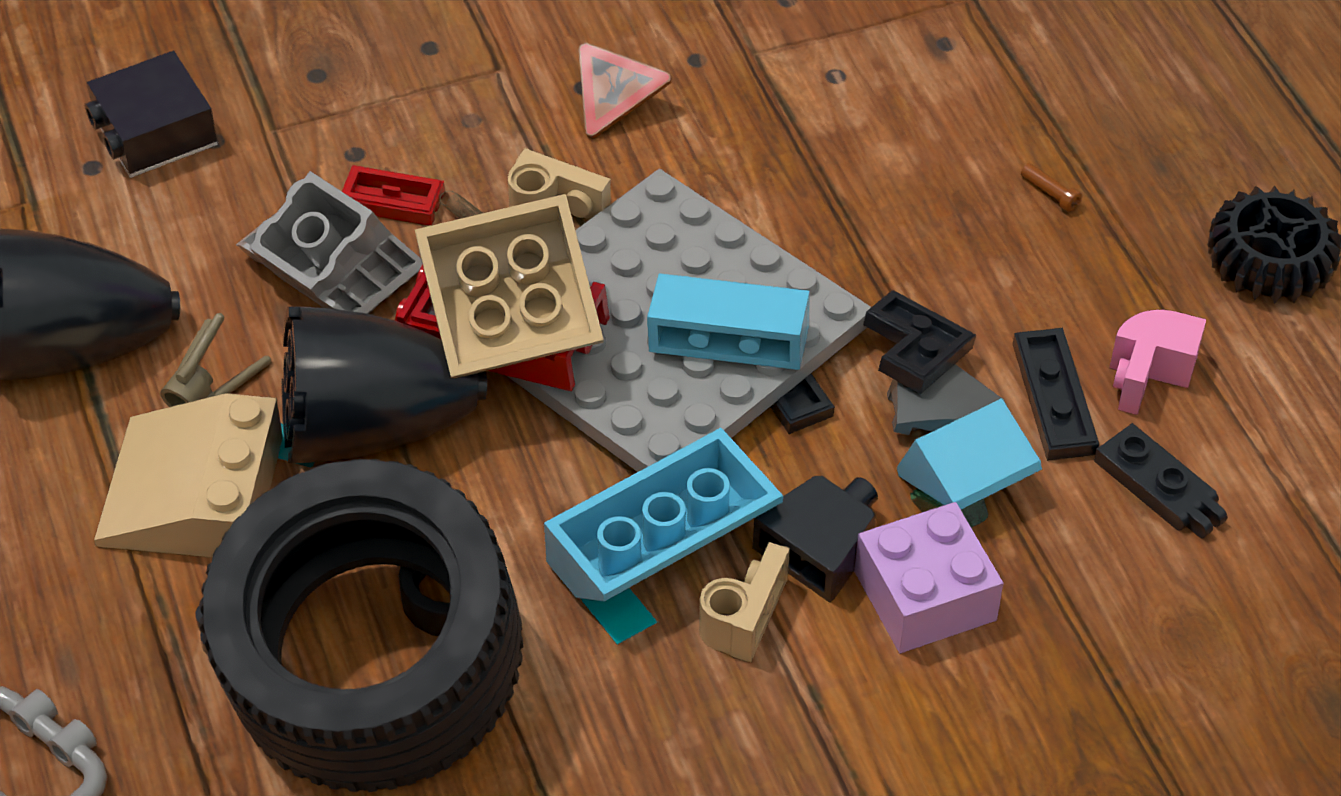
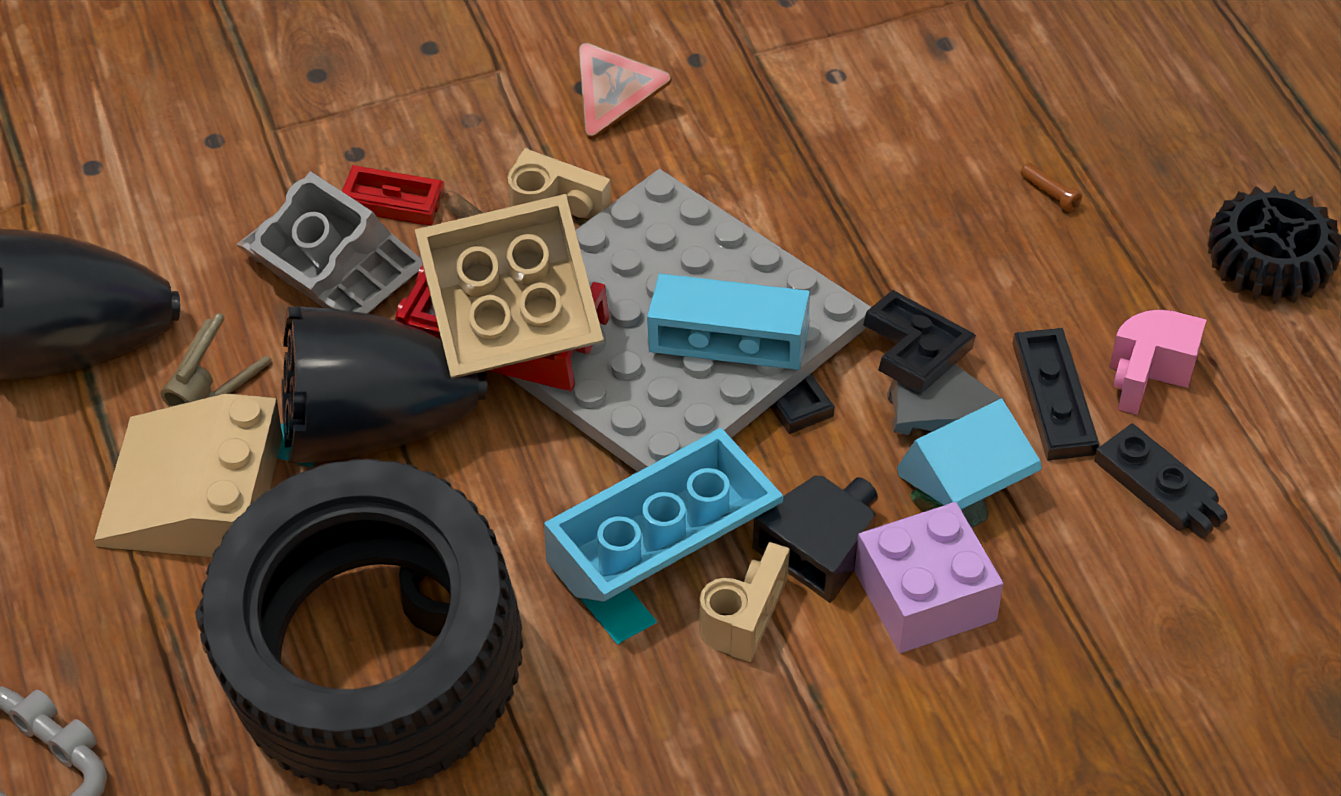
(150, 114): black piece -> none

